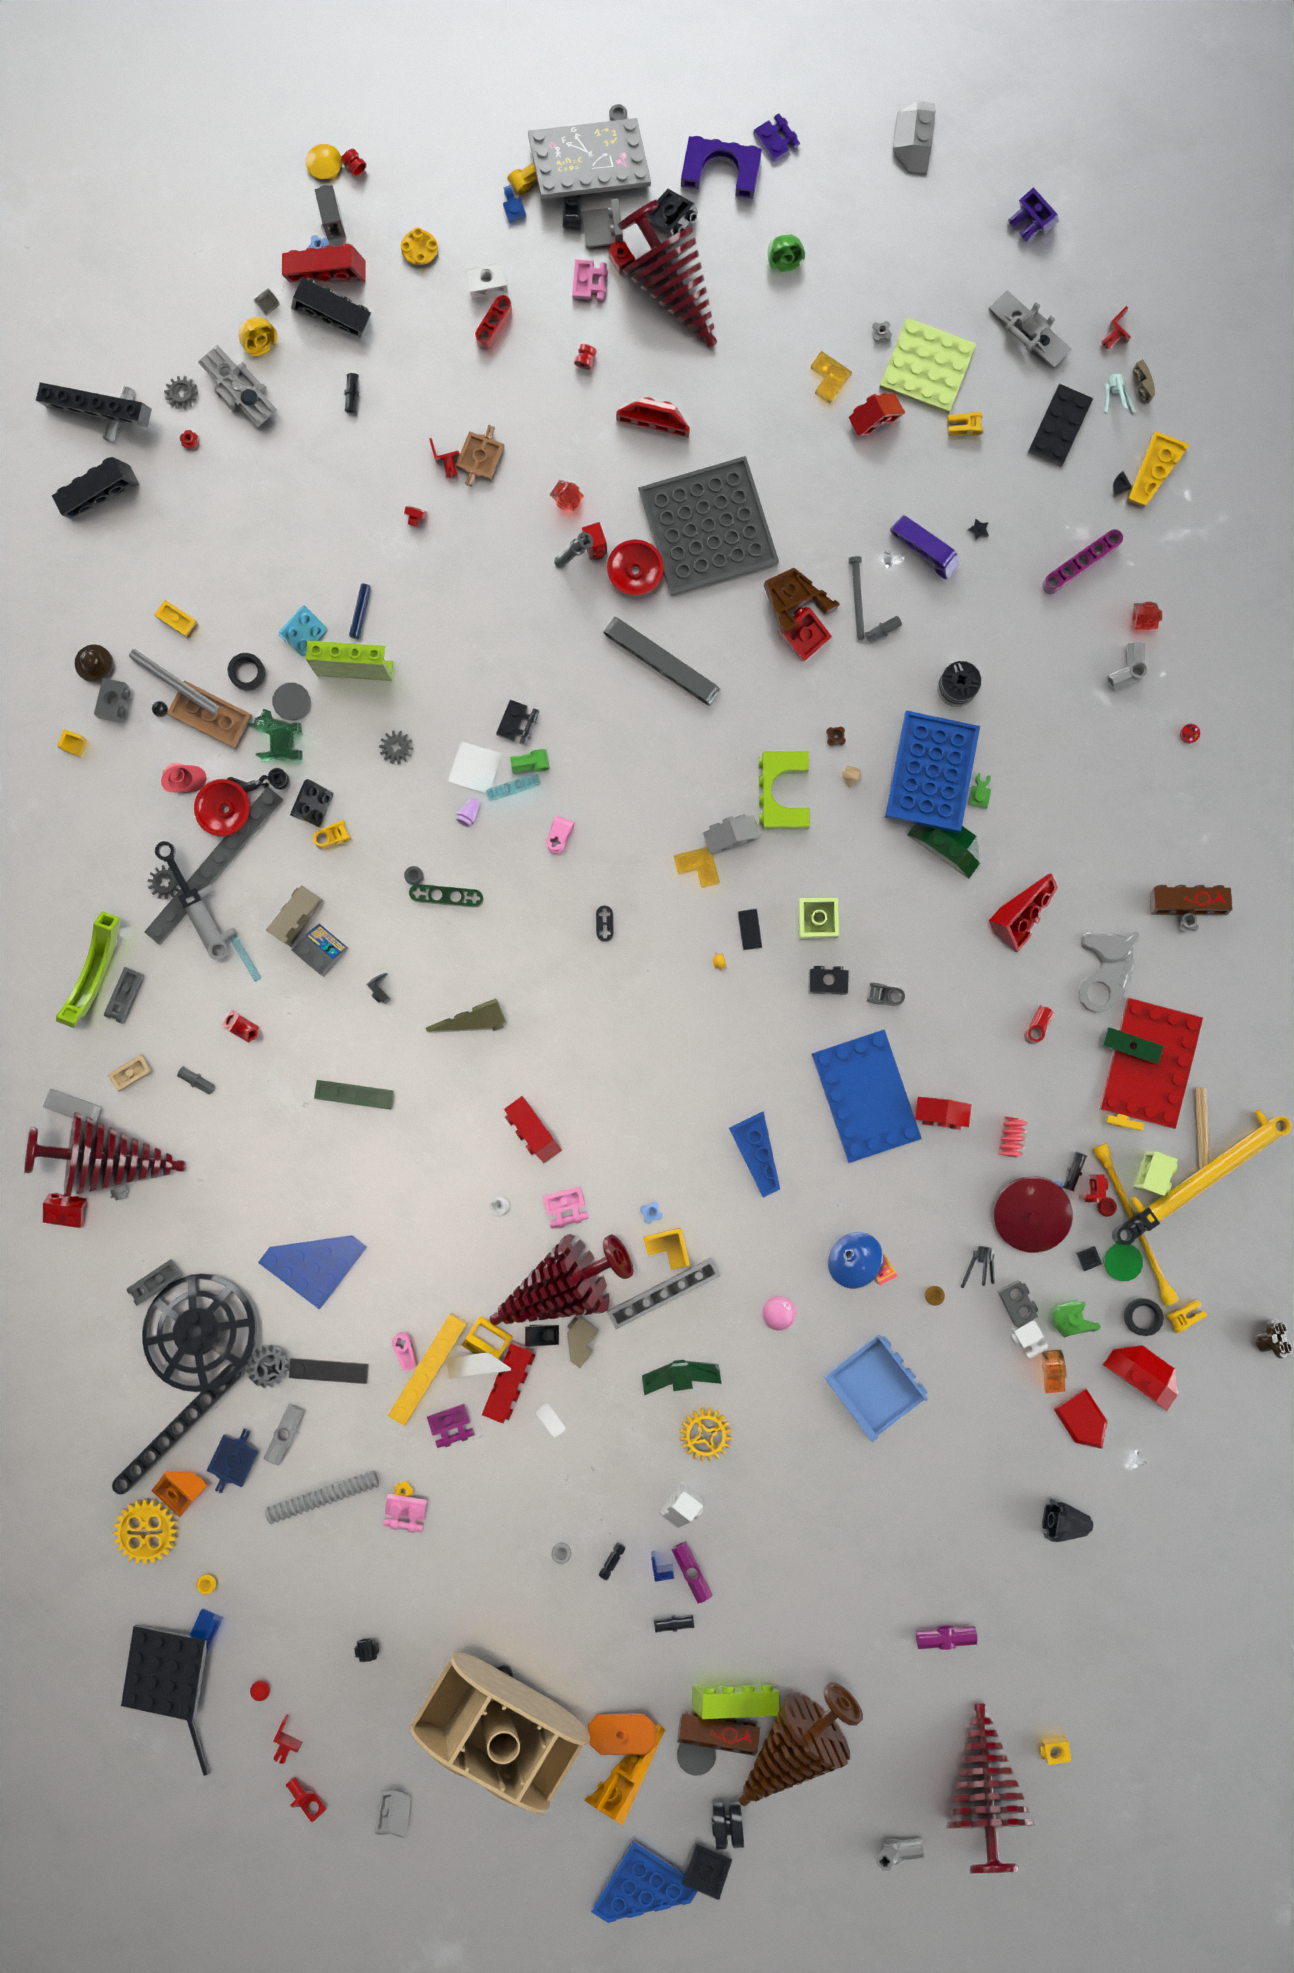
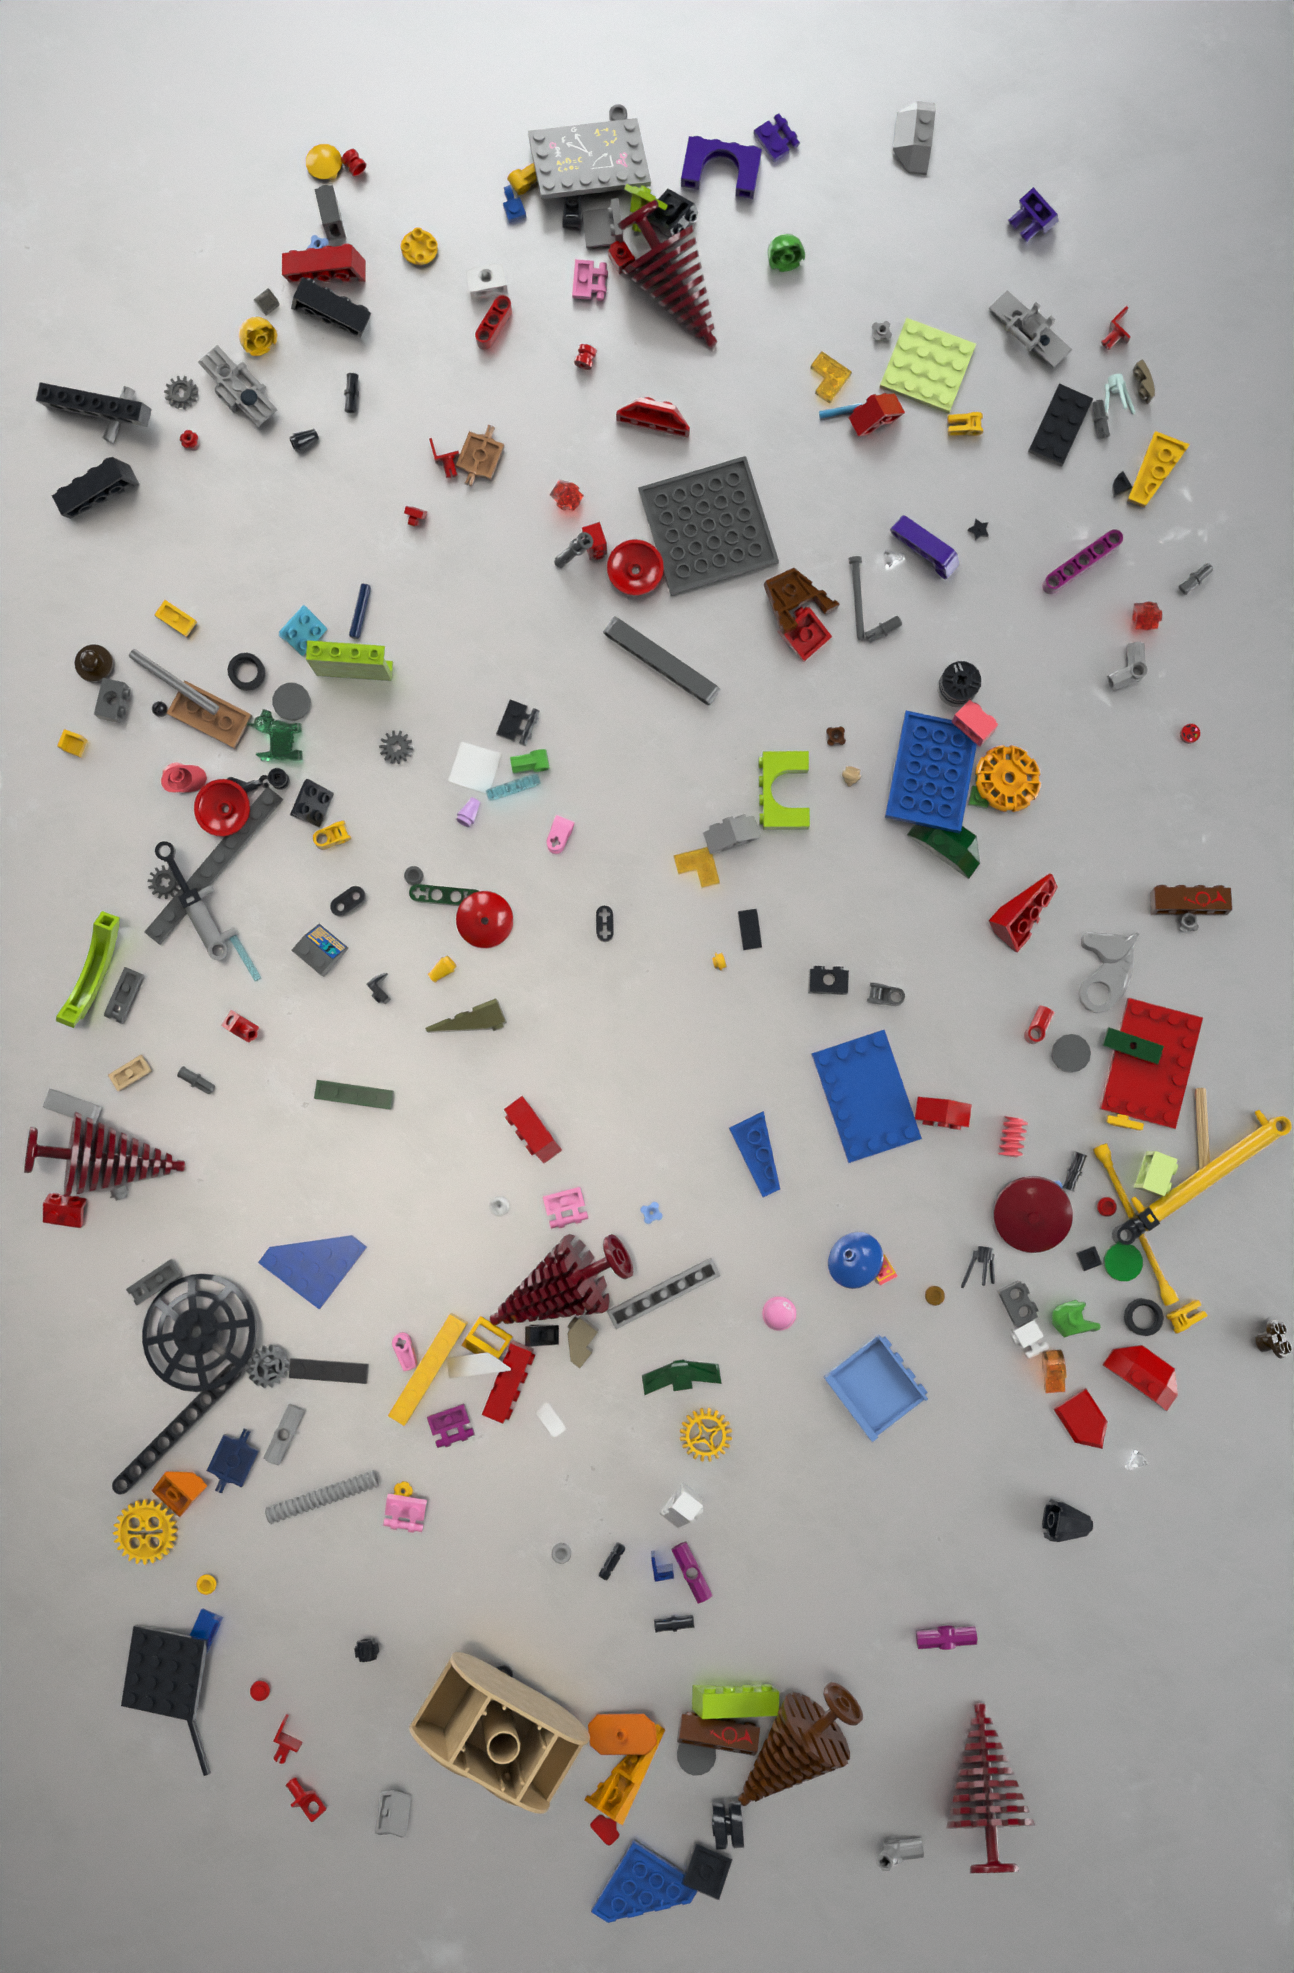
(294, 915): dark tan wedge -> none
(303, 439): none -> black cone
(347, 900): none -> black plate
(443, 968): none -> yellow cone
(486, 905): none -> red dish
(606, 1829): none -> red sticker
(641, 197): none -> lime piece
(669, 1241): yellow panel -> none
(818, 918): yellowish green brick -> none
(838, 411): none -> dark azure piece
(975, 722): none -> coral brick
(997, 782): none -> light orange plate
(1063, 1754): yellow brick -> none
(1071, 1053): none -> dark grey tile
(1098, 1187): red bracket -> none
(1100, 419): none -> dark grey axle
(1195, 578): none -> dark grey axle

